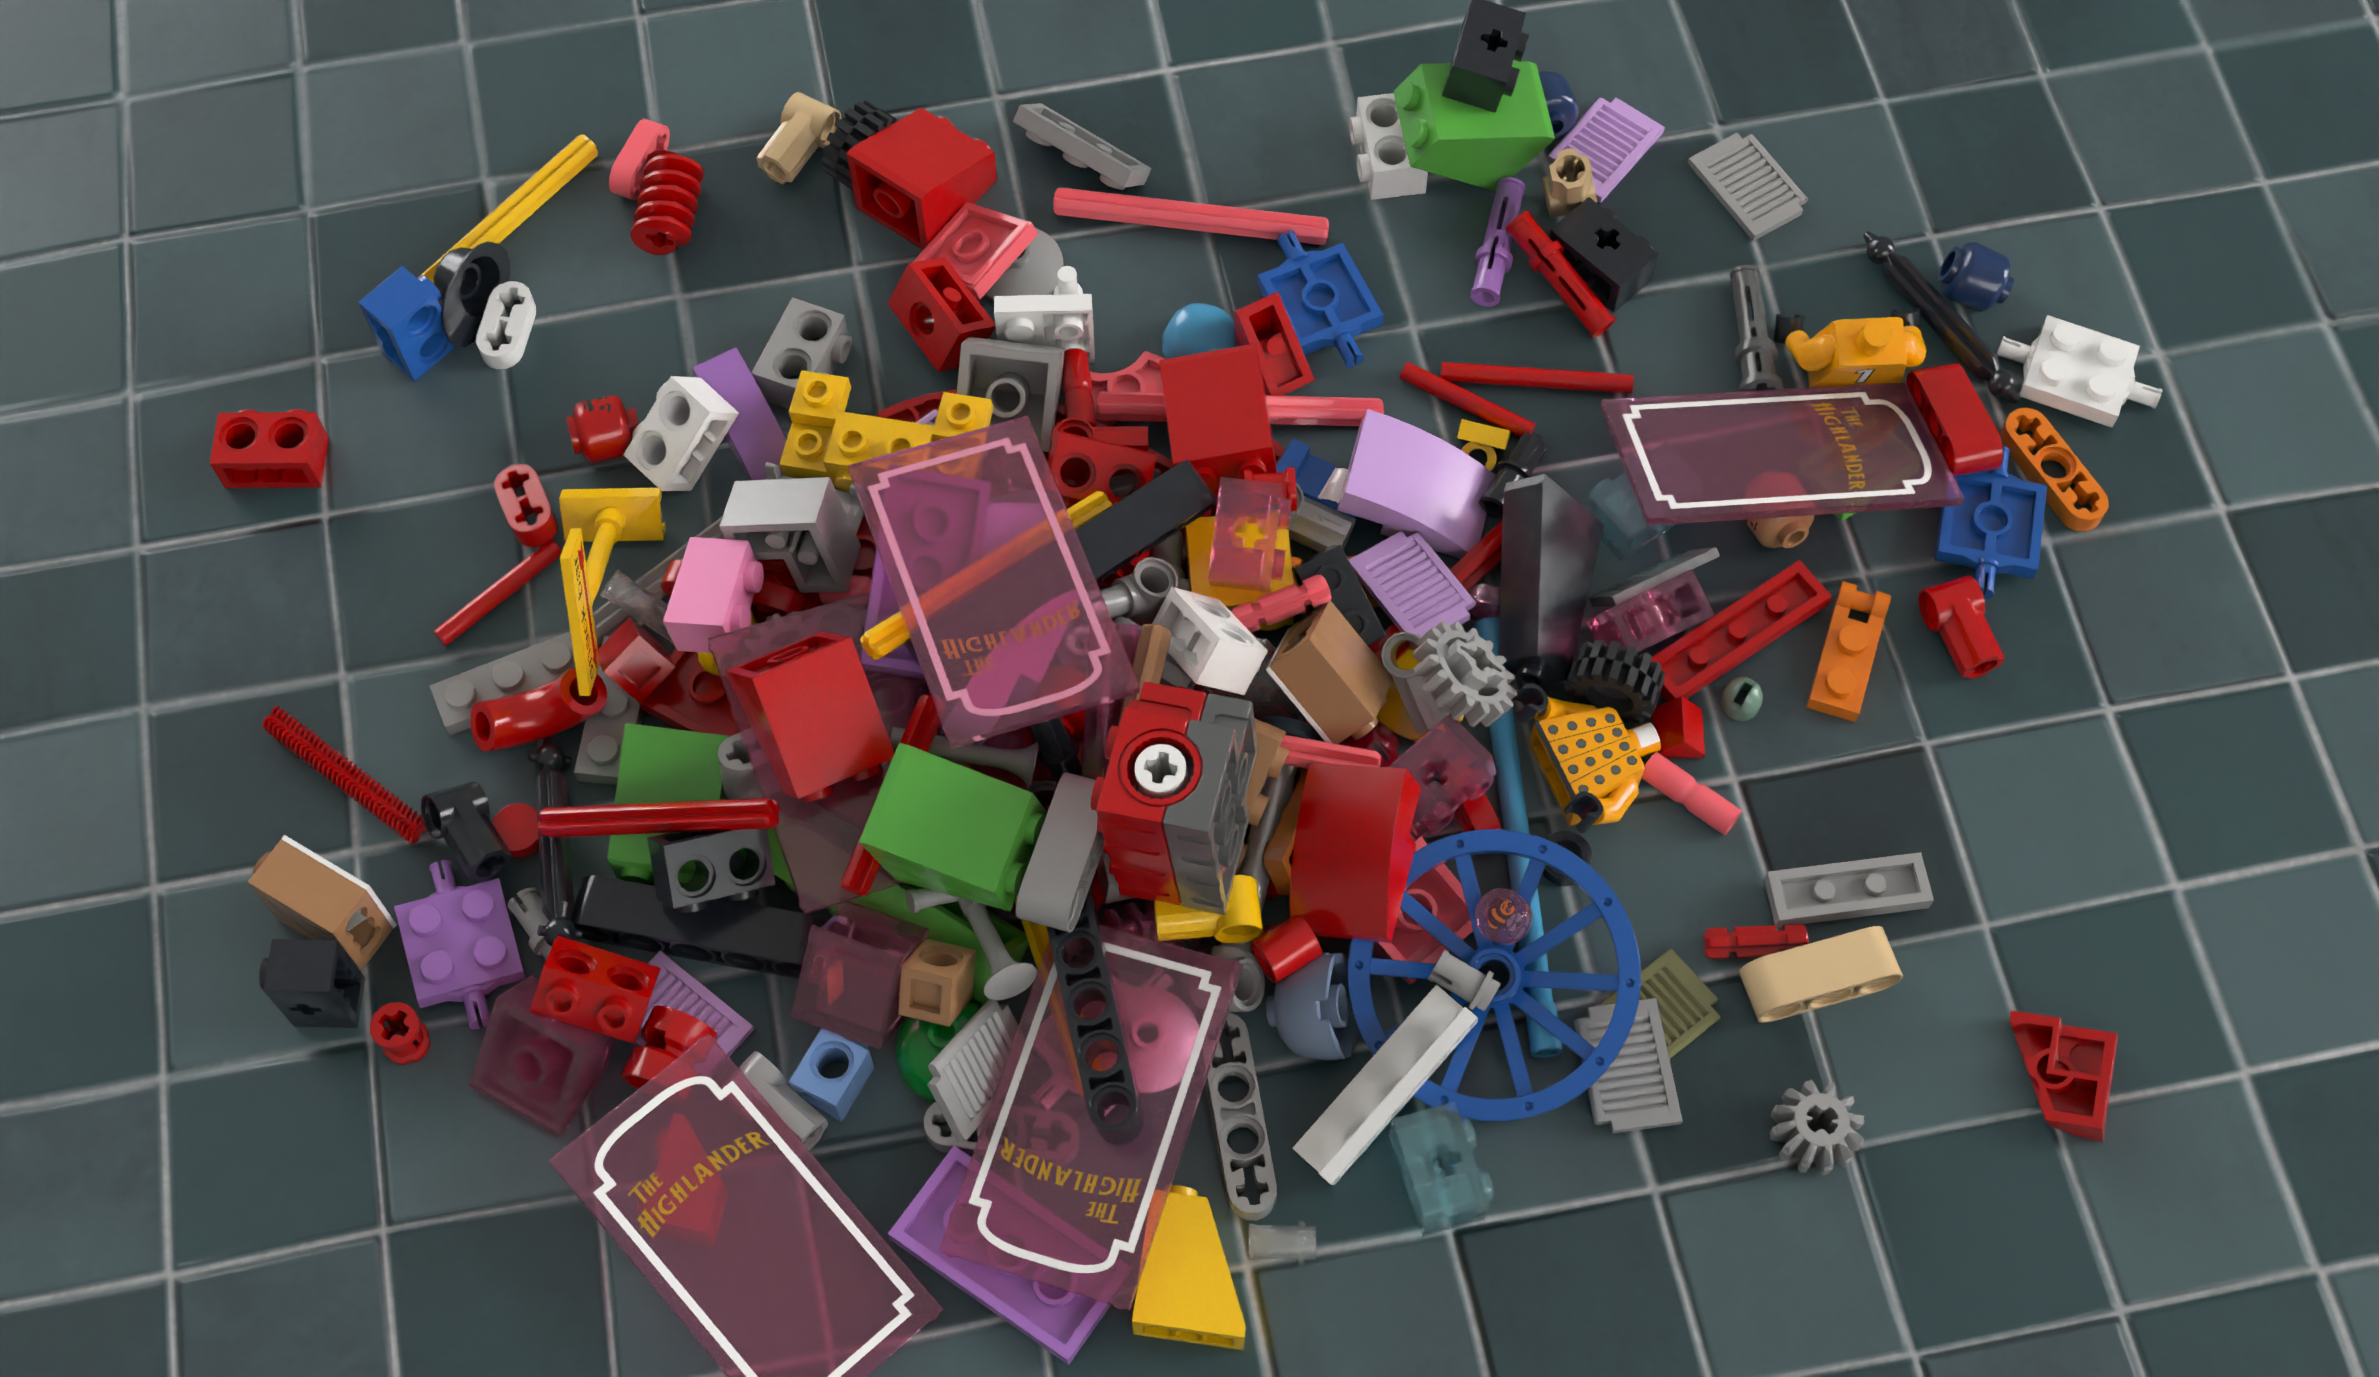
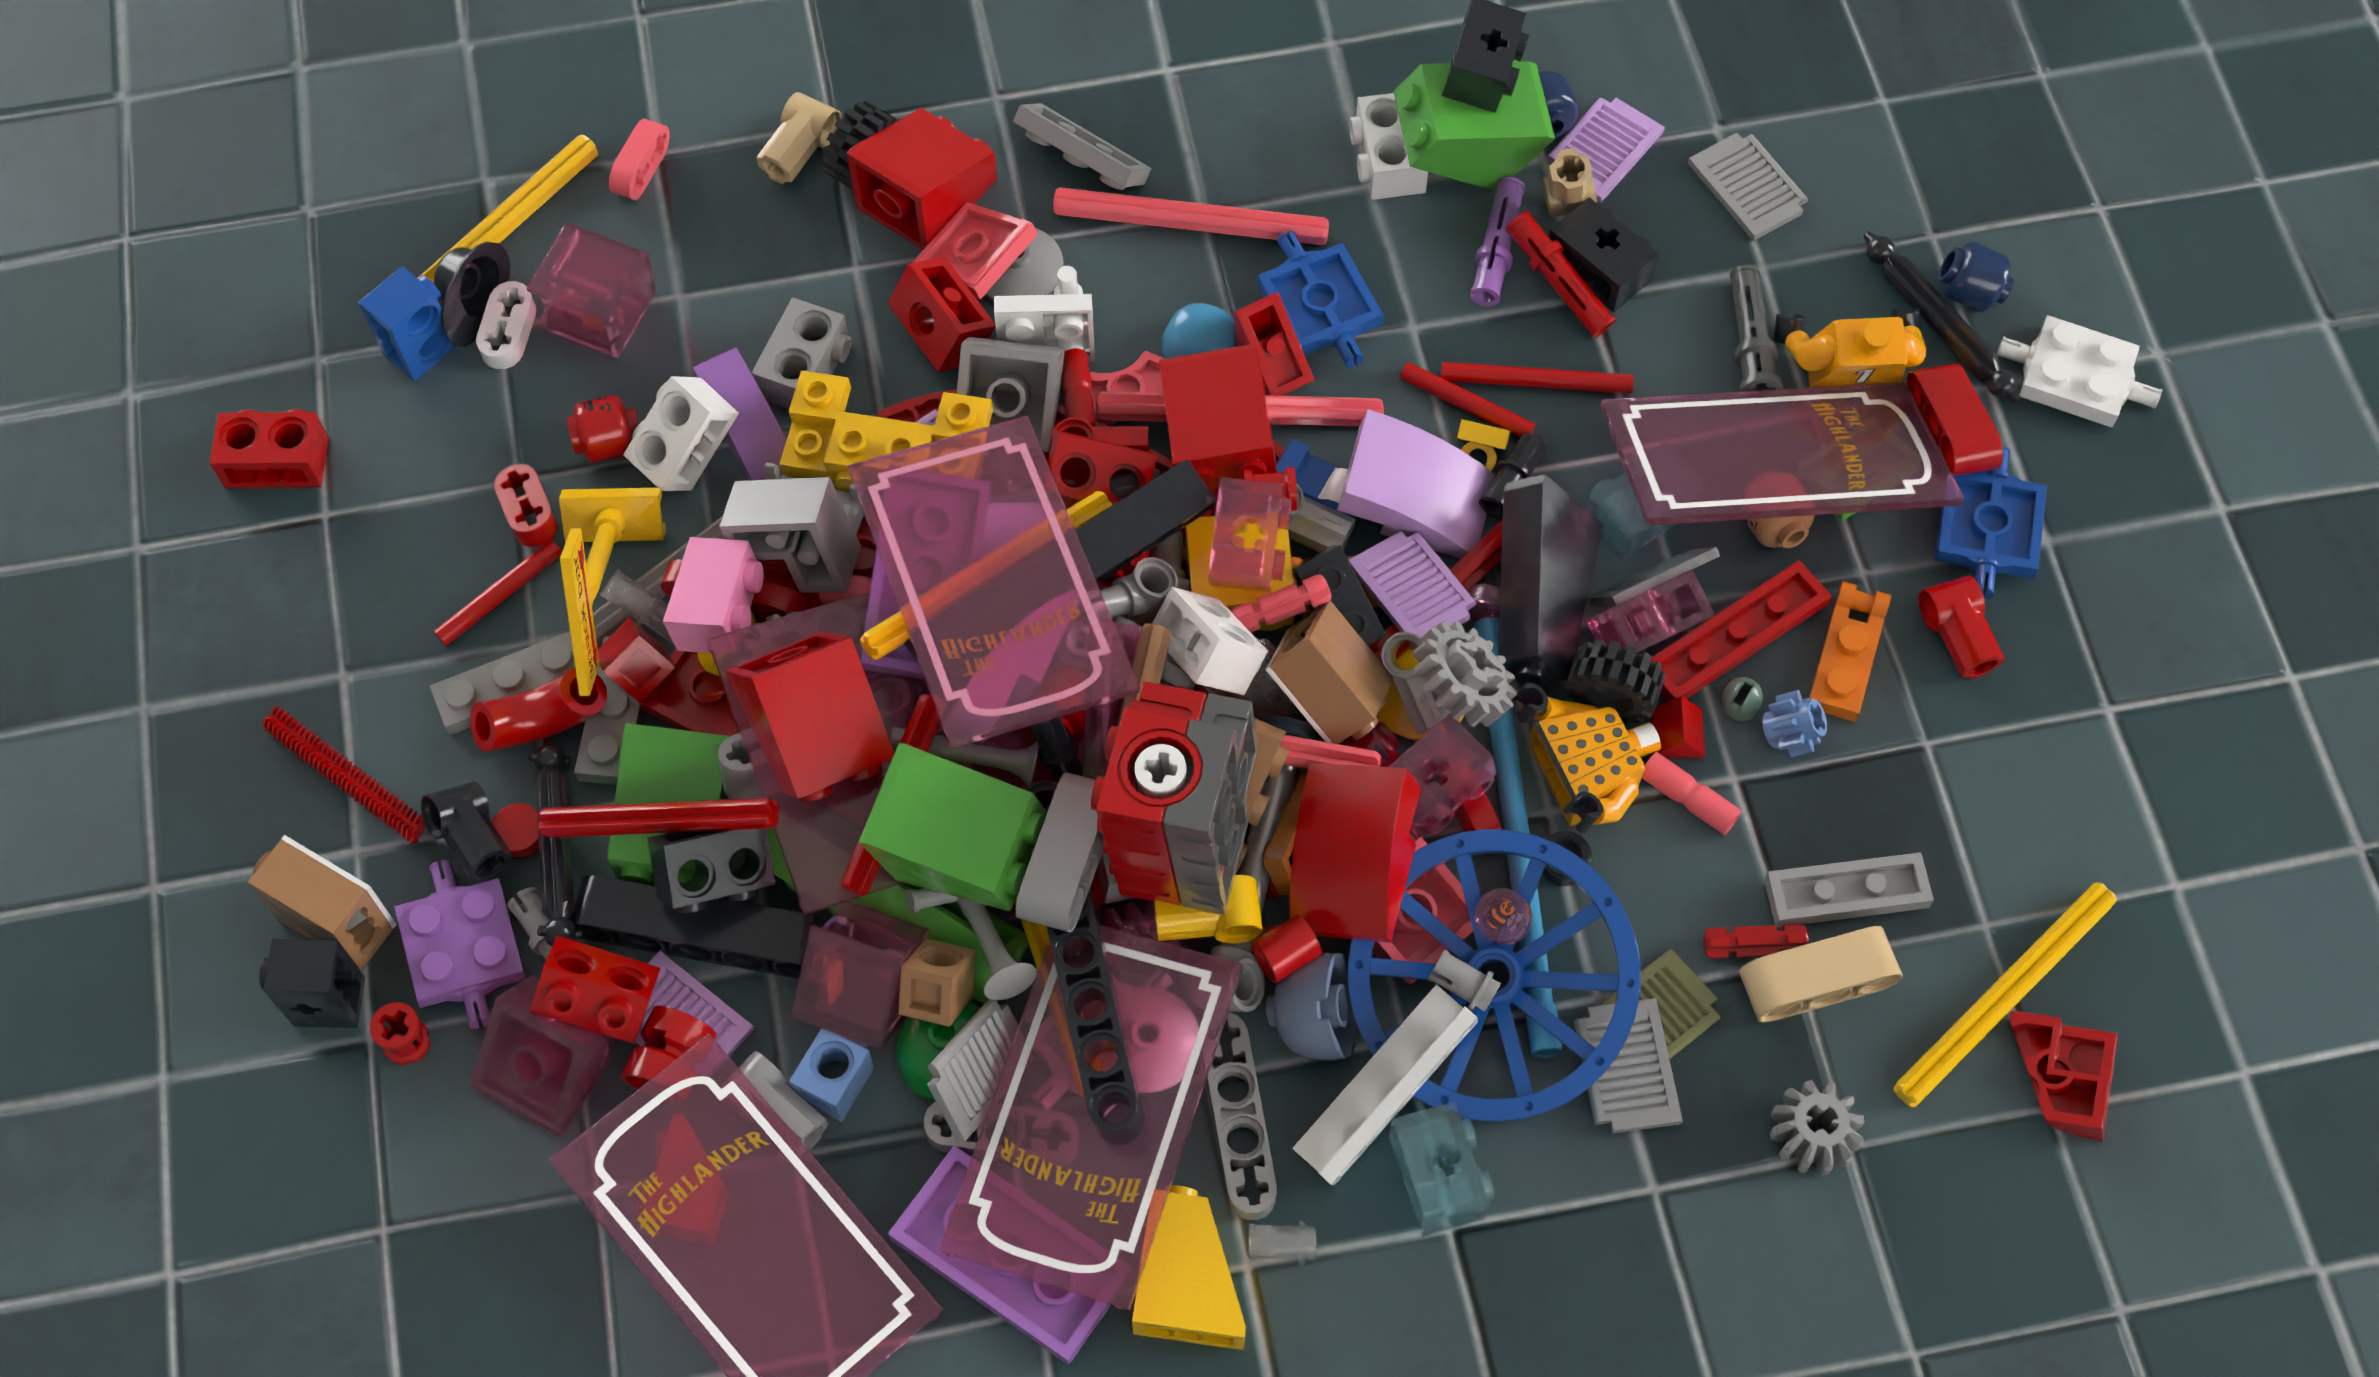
(593, 289): none -> clear pink piece
(666, 202): red piece -> none
(1794, 723): none -> medium blue gear
(2004, 995): none -> yellow axle
(2053, 448): orange beam -> none

